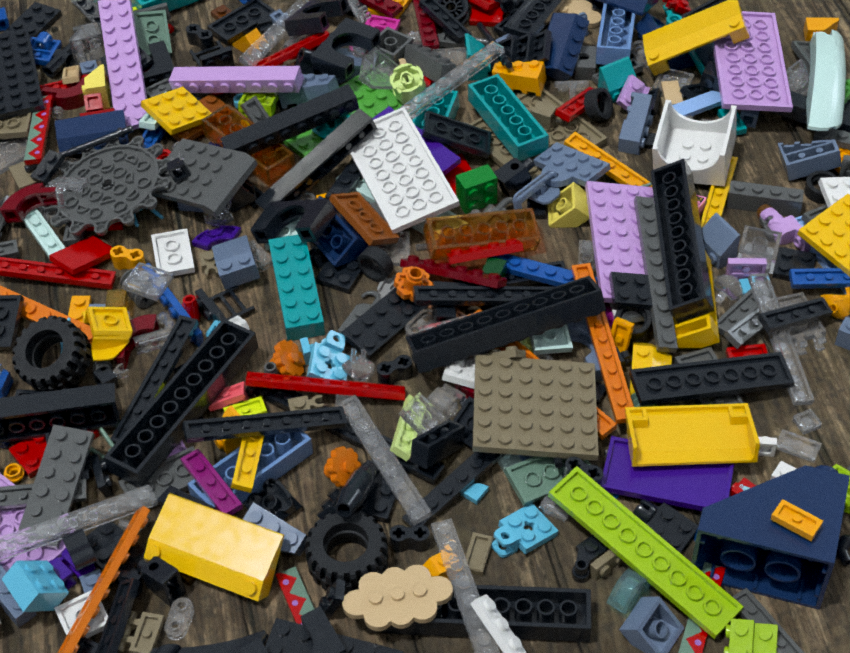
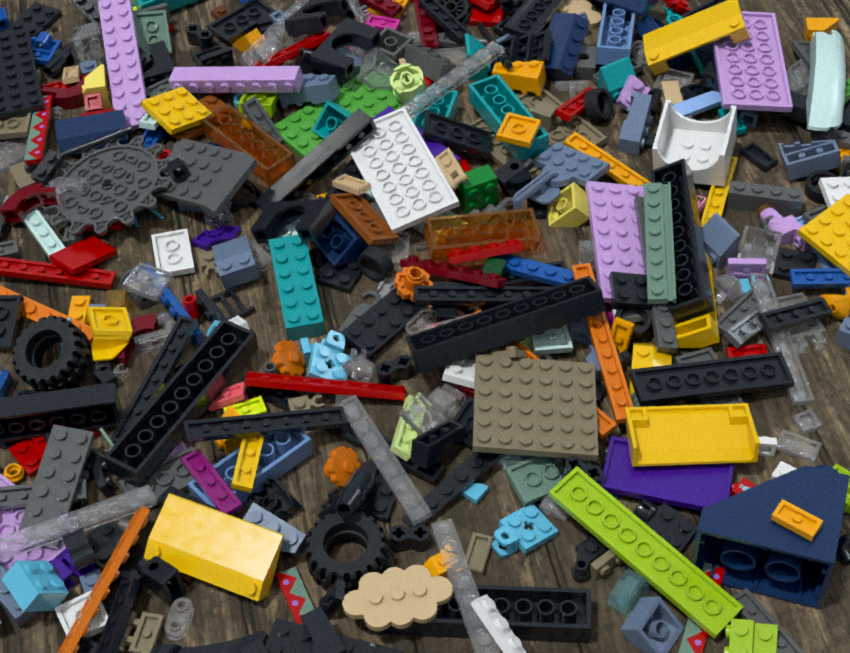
(126, 258): light orange axle -> none
(268, 49): none -> clear plate
(292, 121): black brick -> none
(351, 184): none -> tan tile
(451, 168): none -> tan plate
(518, 130): none -> light orange plate
(659, 243): none -> sand green plate
(758, 157): none -> black tile

